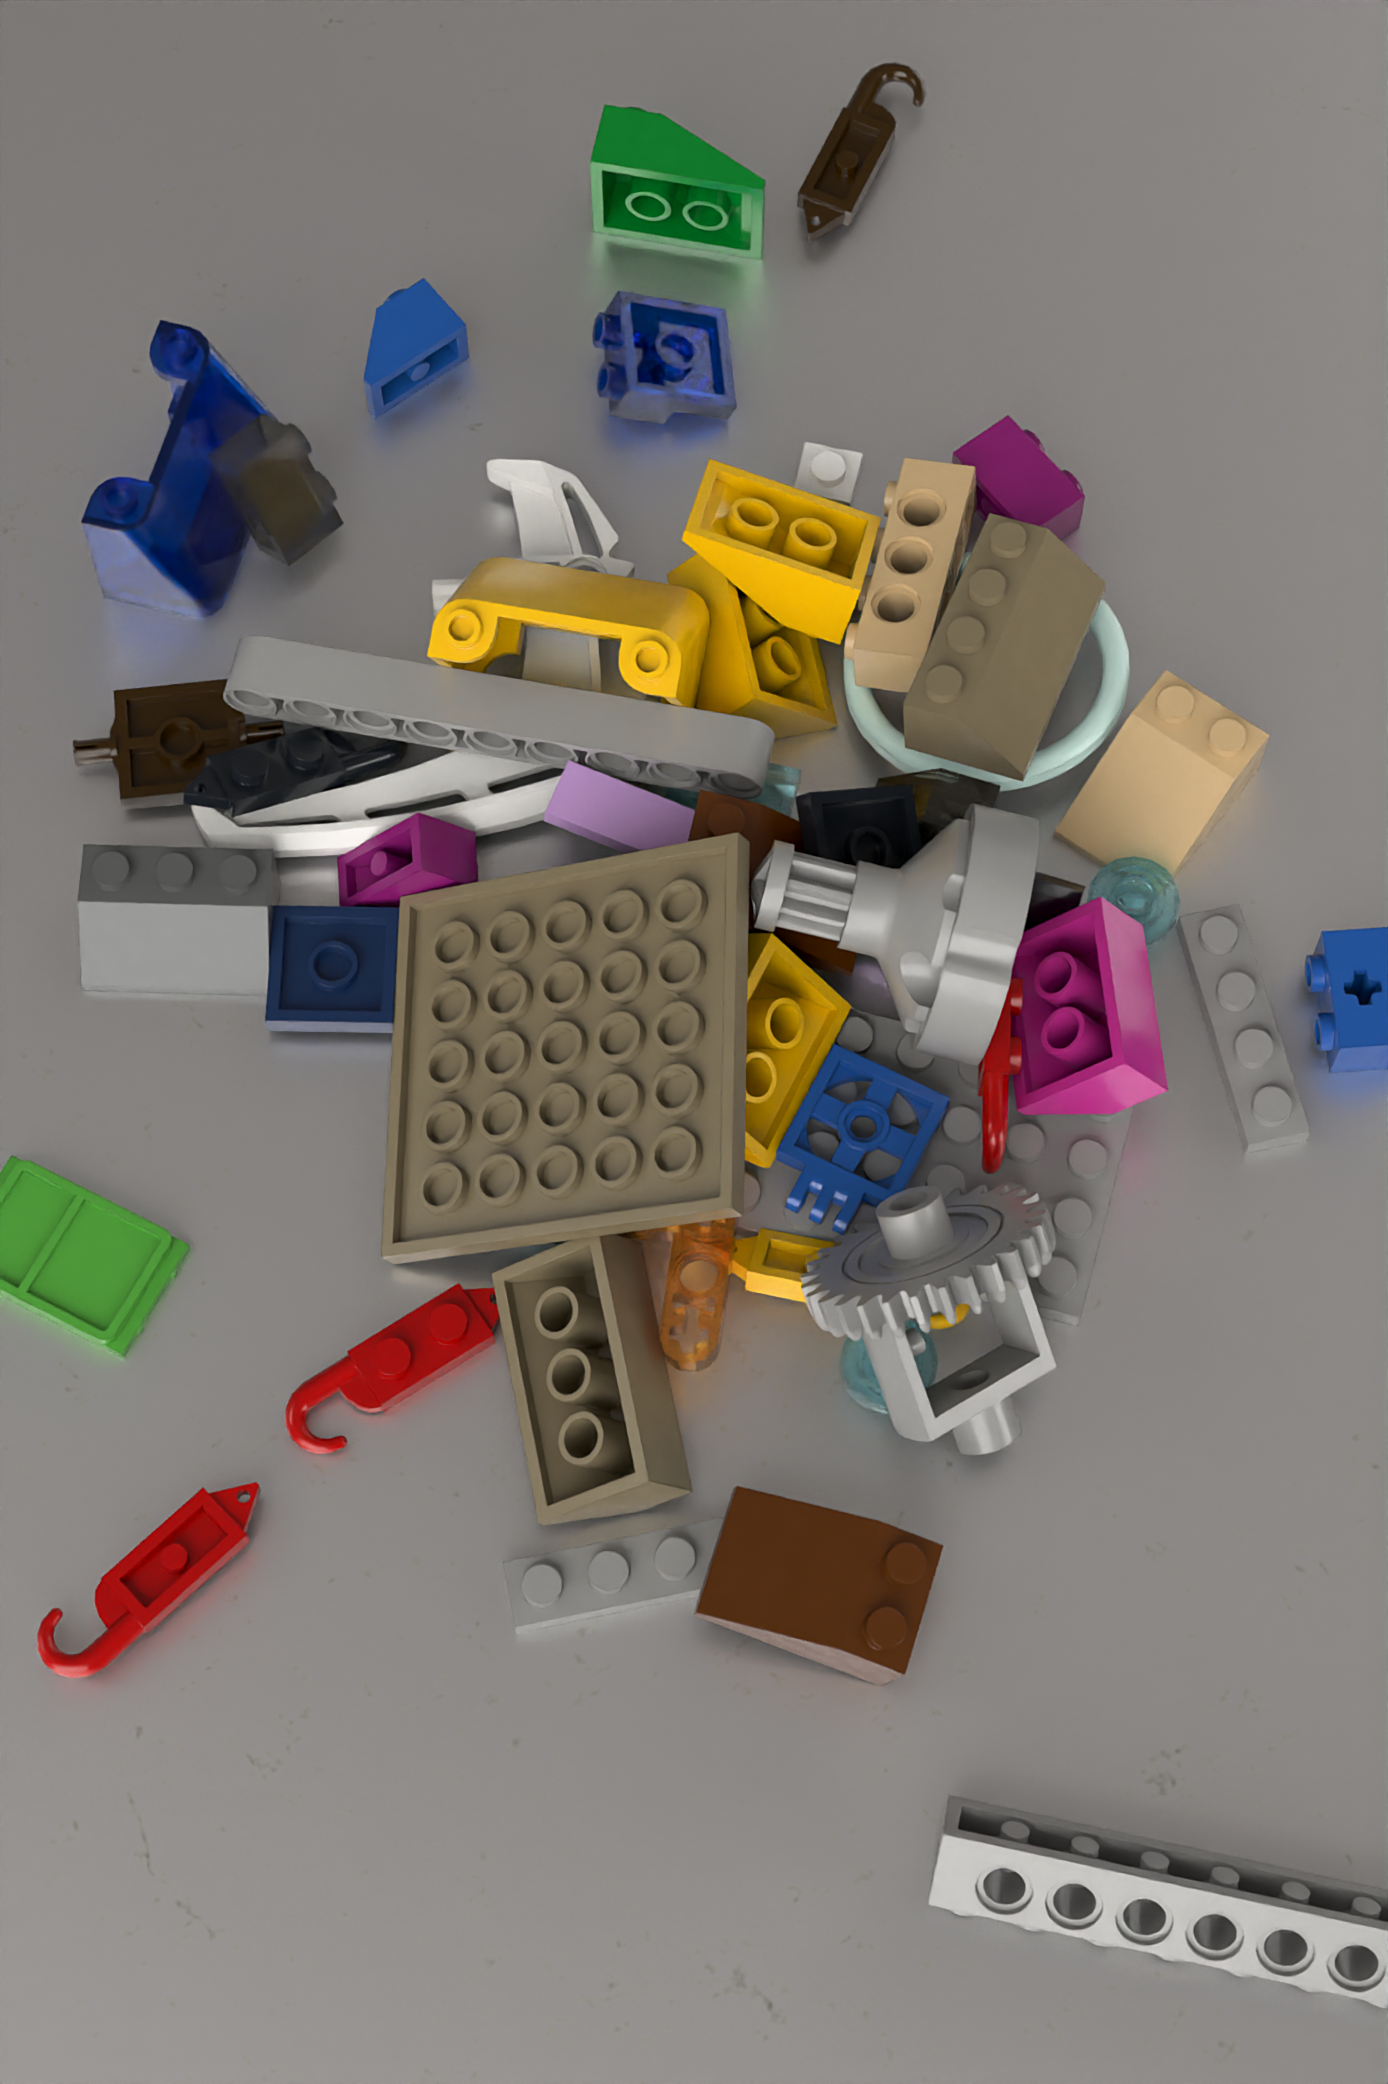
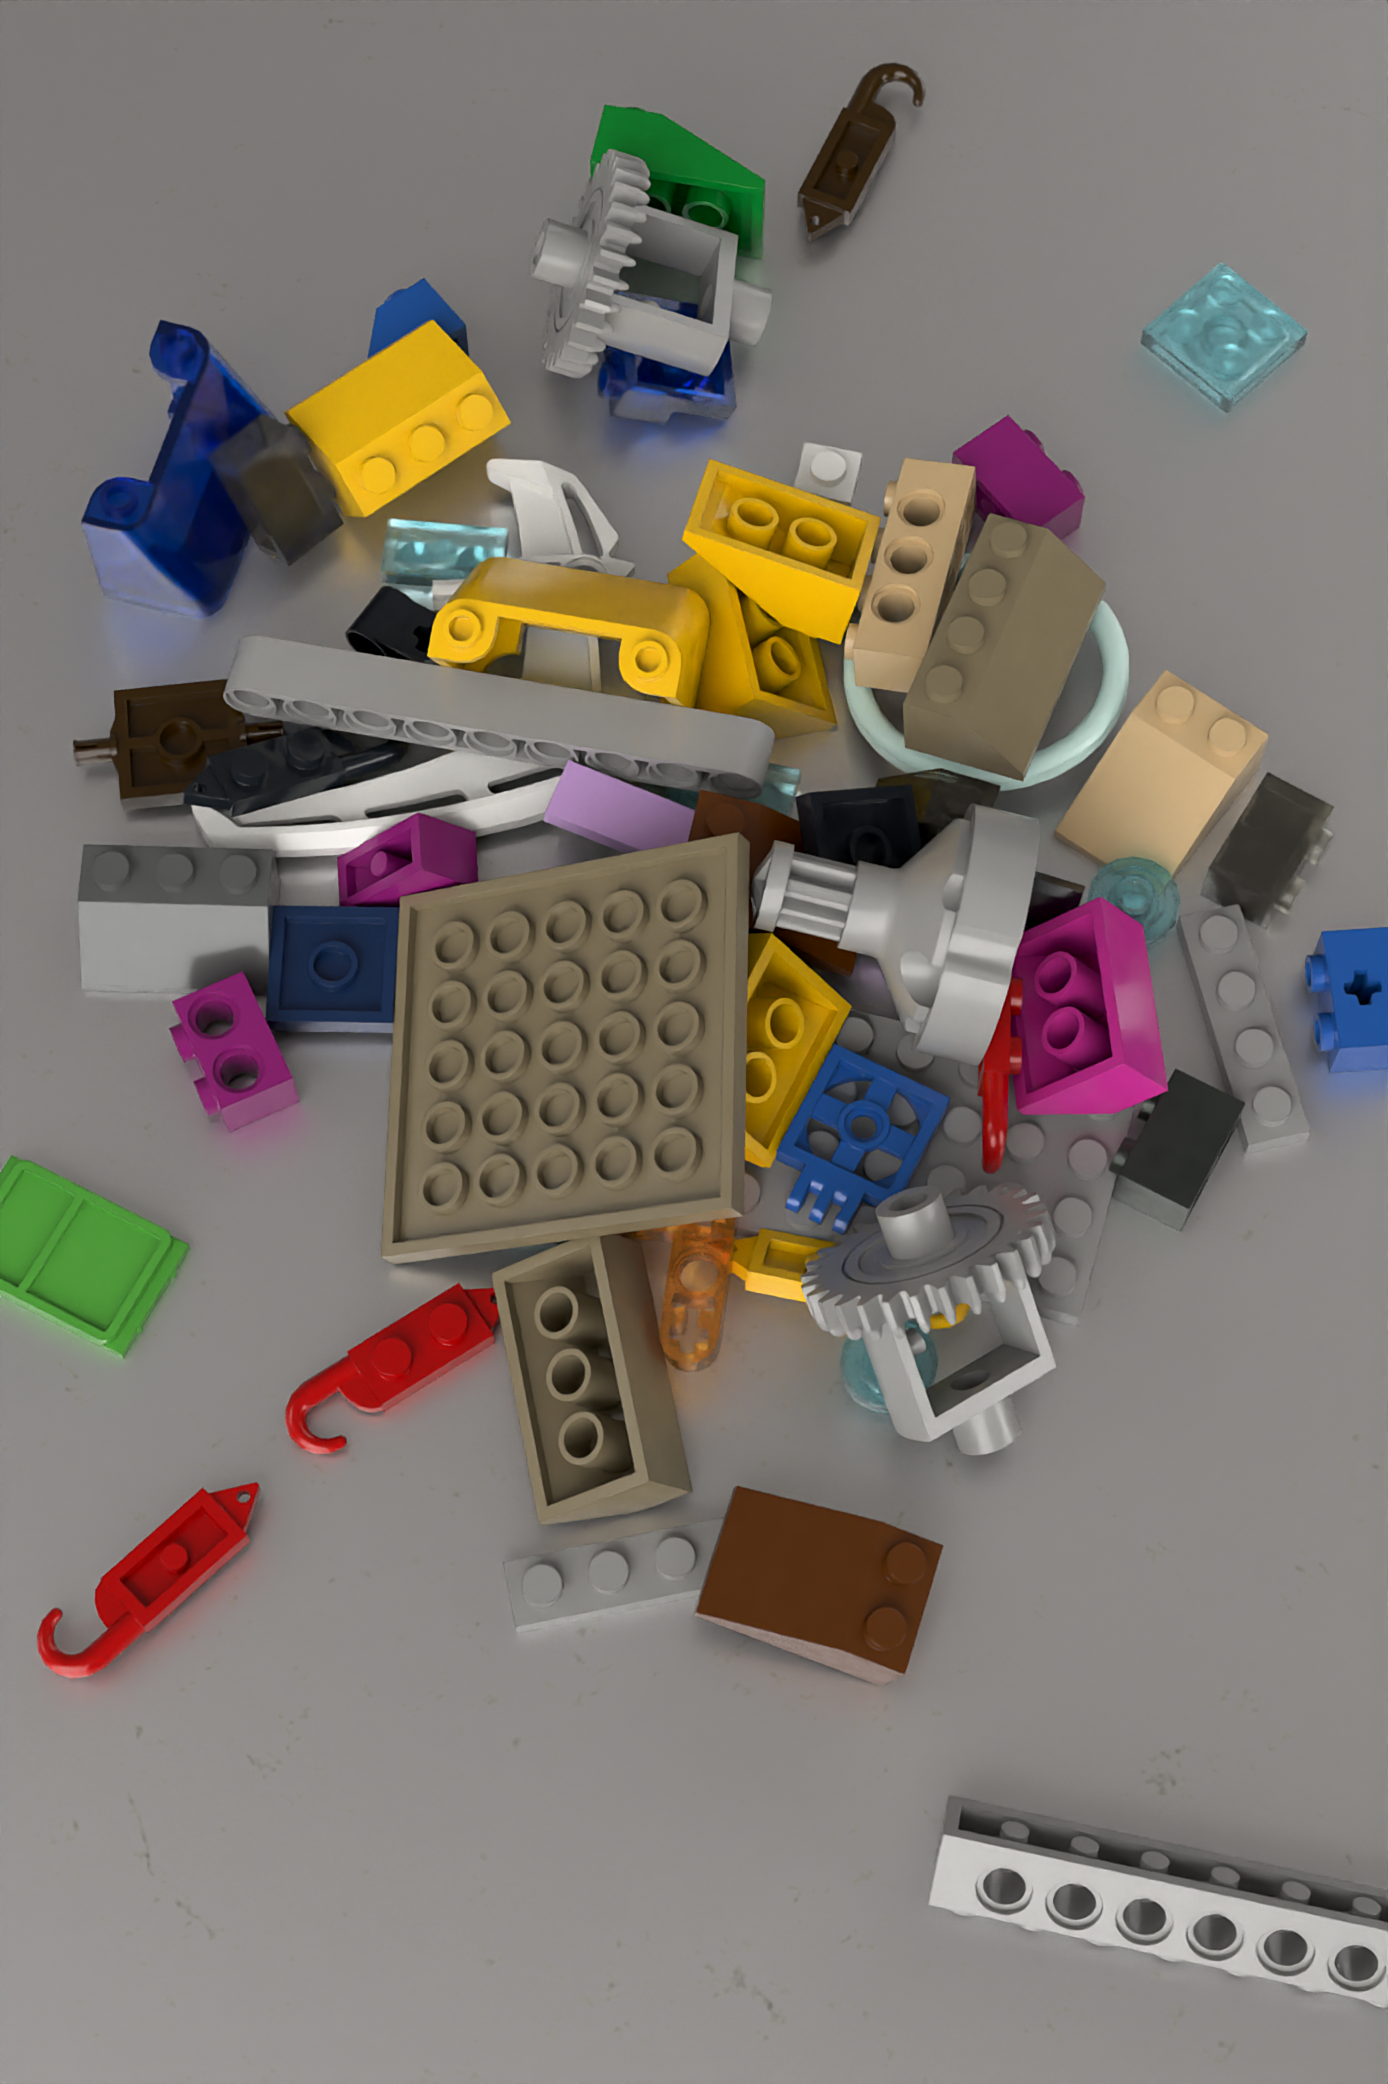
(242, 1049): none -> magenta brick
(393, 627): none -> black piece
(397, 418): none -> yellow slope
(437, 551): none -> clear light blue plate
(585, 270): none -> light grey piece
(1176, 1149): none -> pearl dark grey brick
(1223, 337): none -> clear light blue plate
(1269, 850): none -> clear smoke brick

